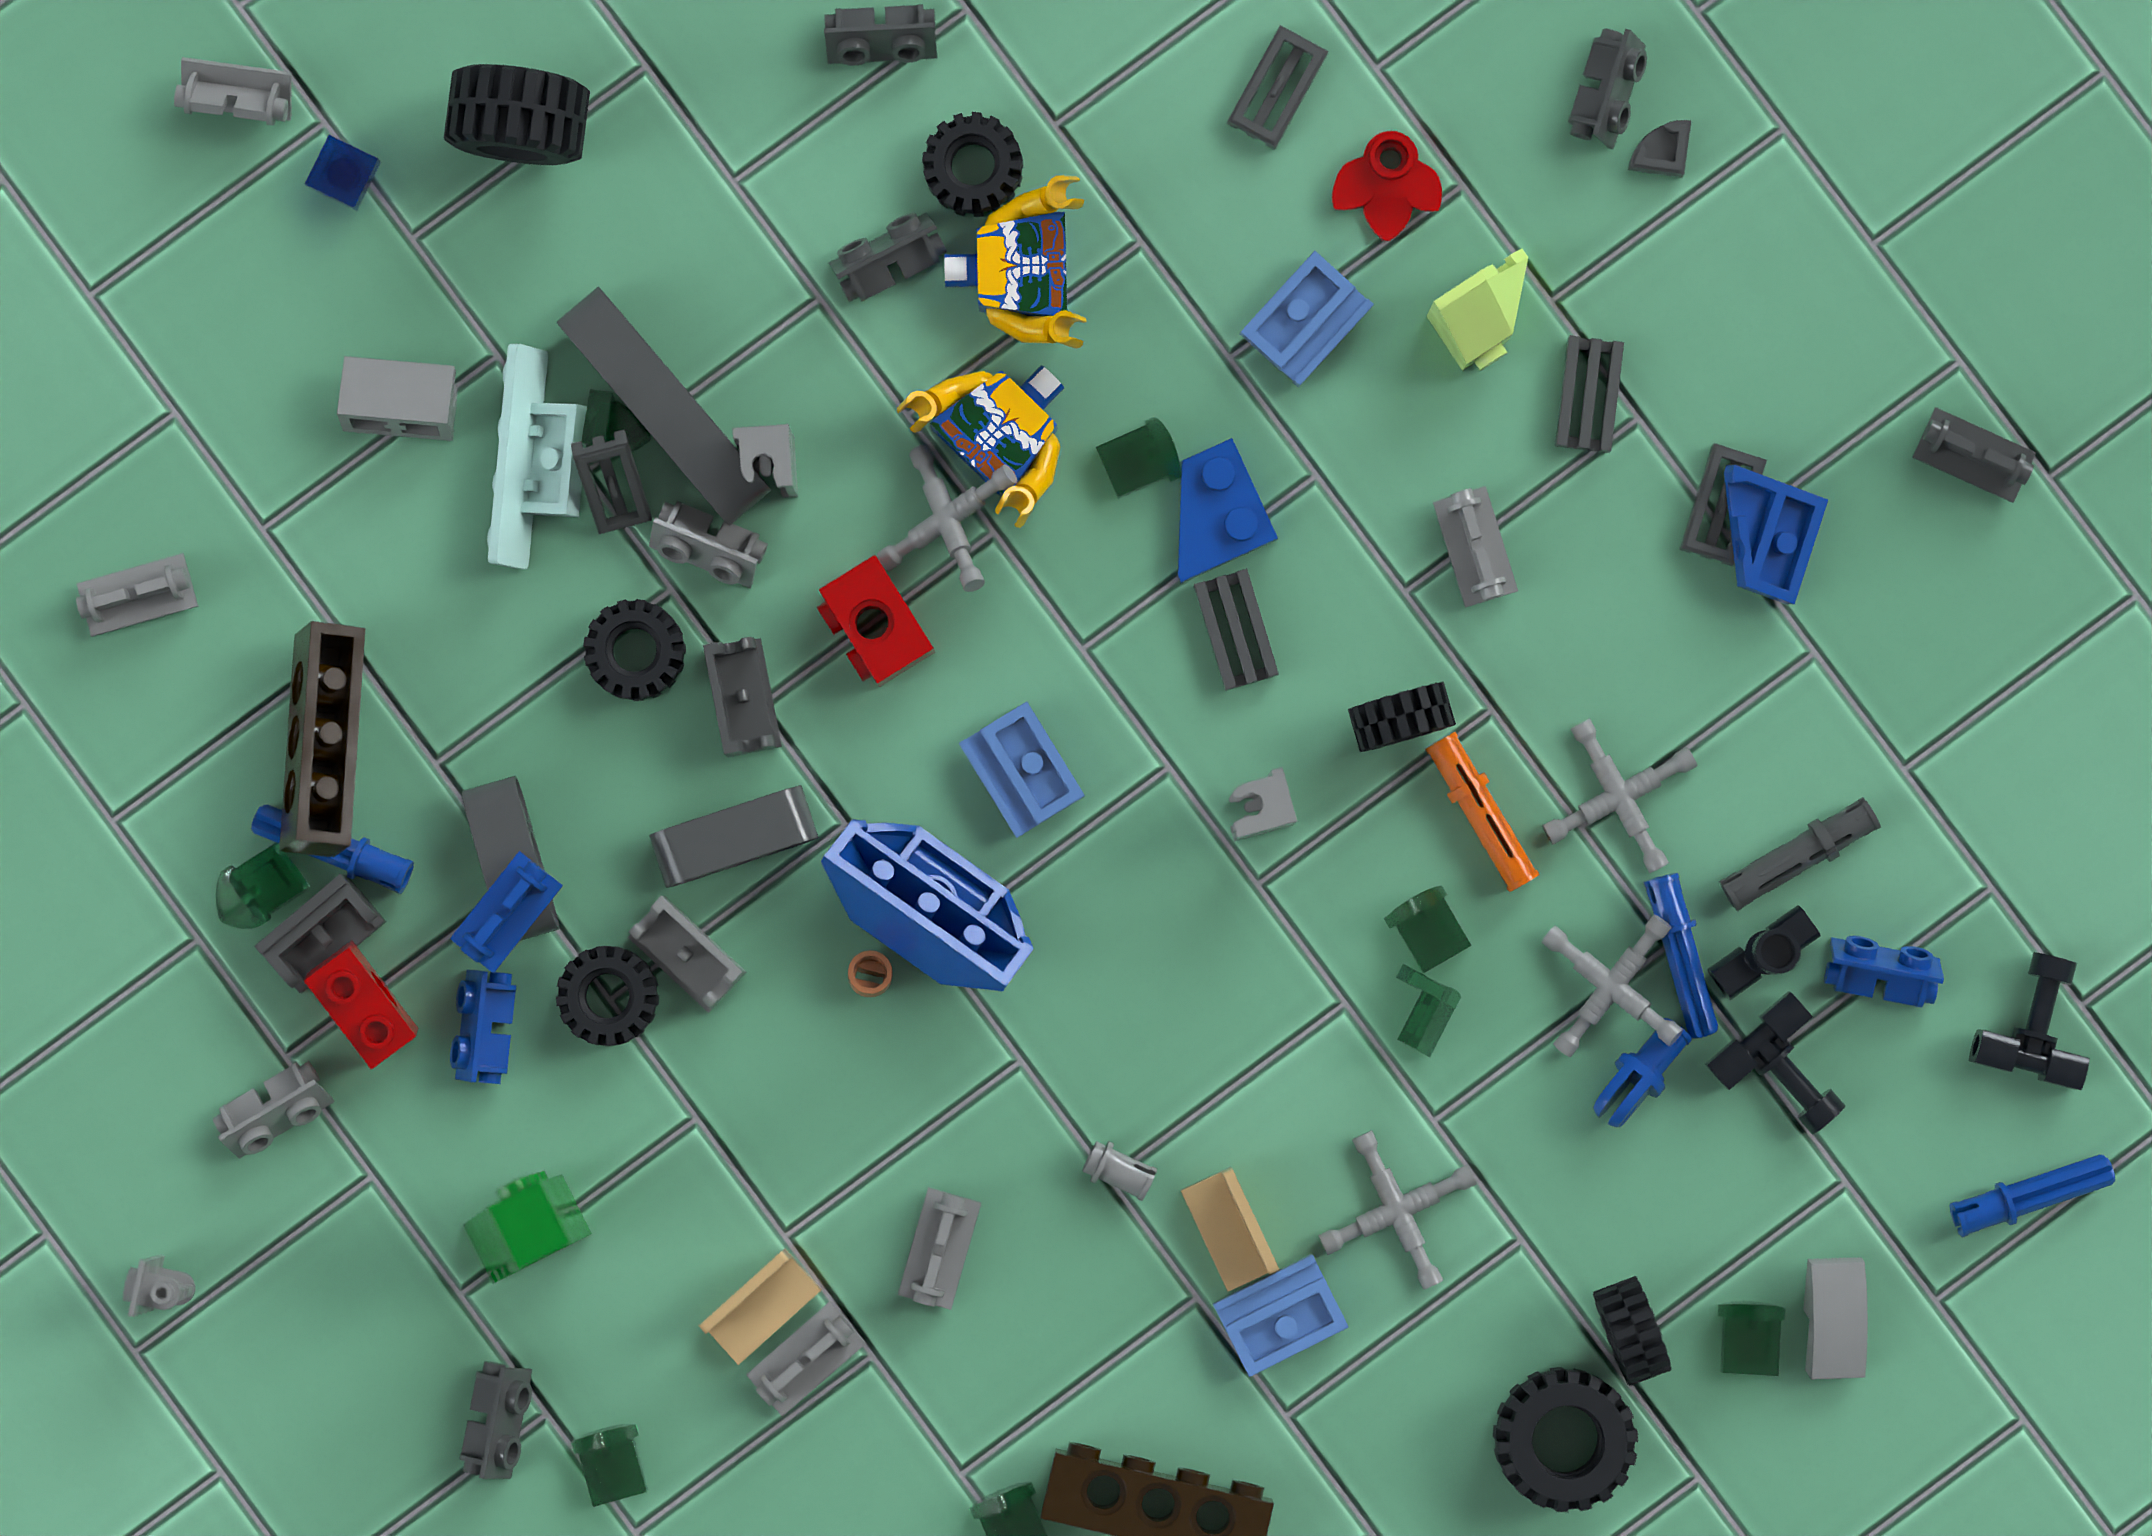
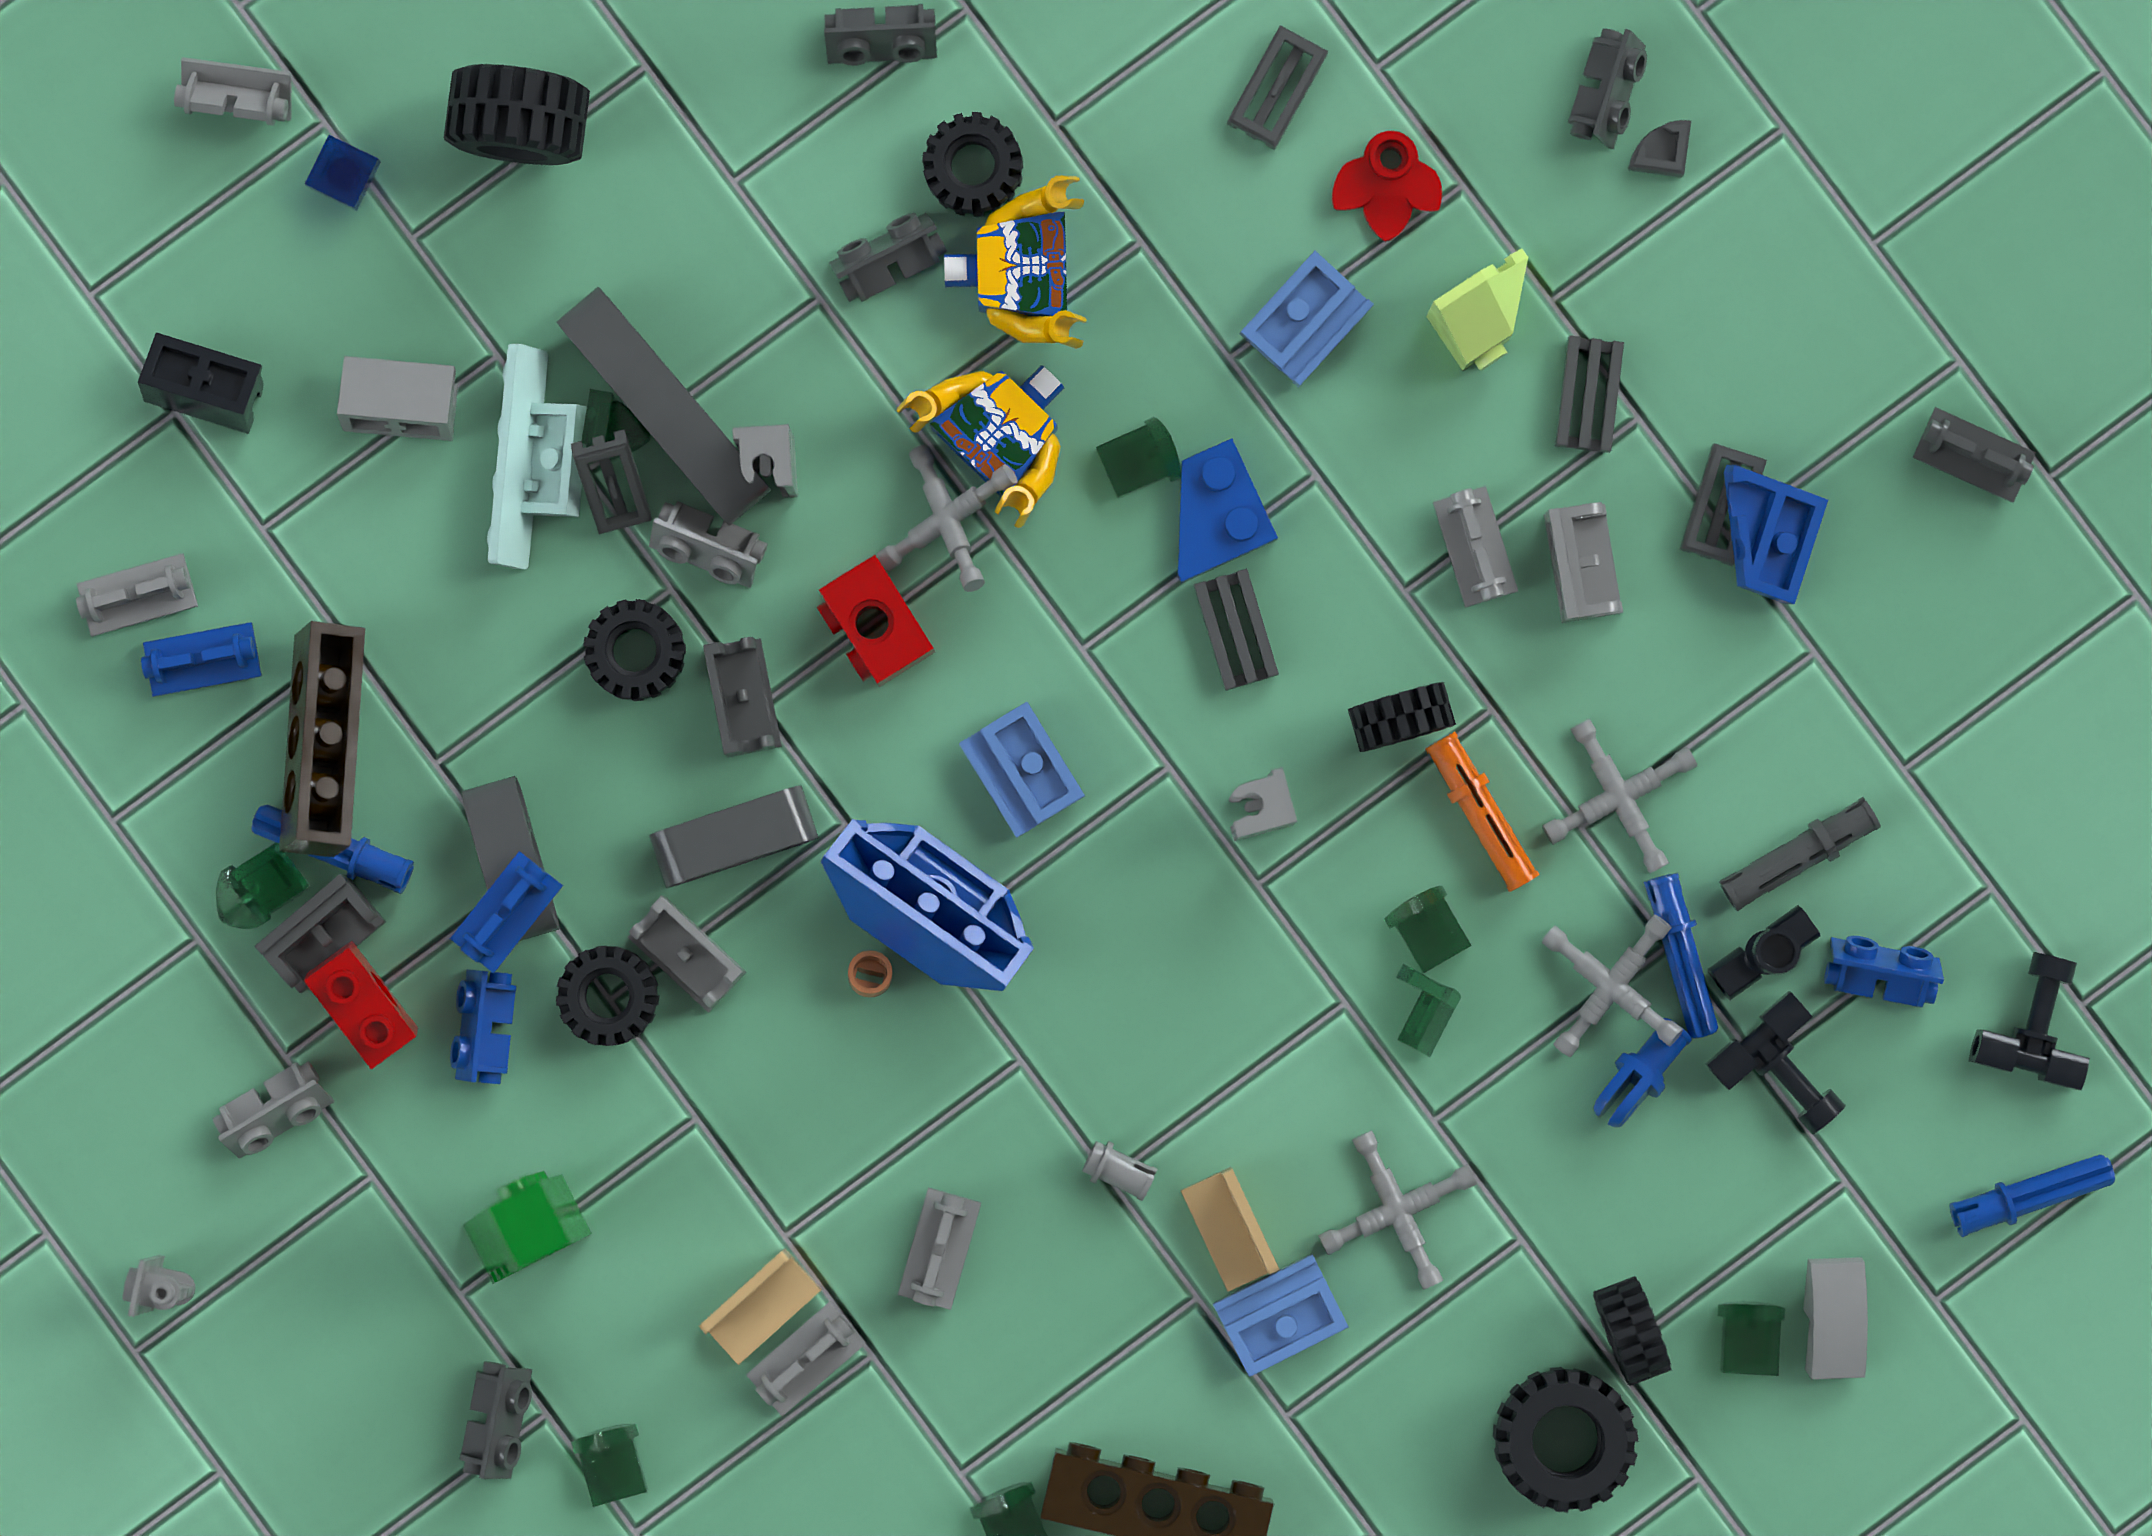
(201, 382): none -> black hinge
(201, 659): none -> blue hinge
(1582, 562): none -> light grey hinge

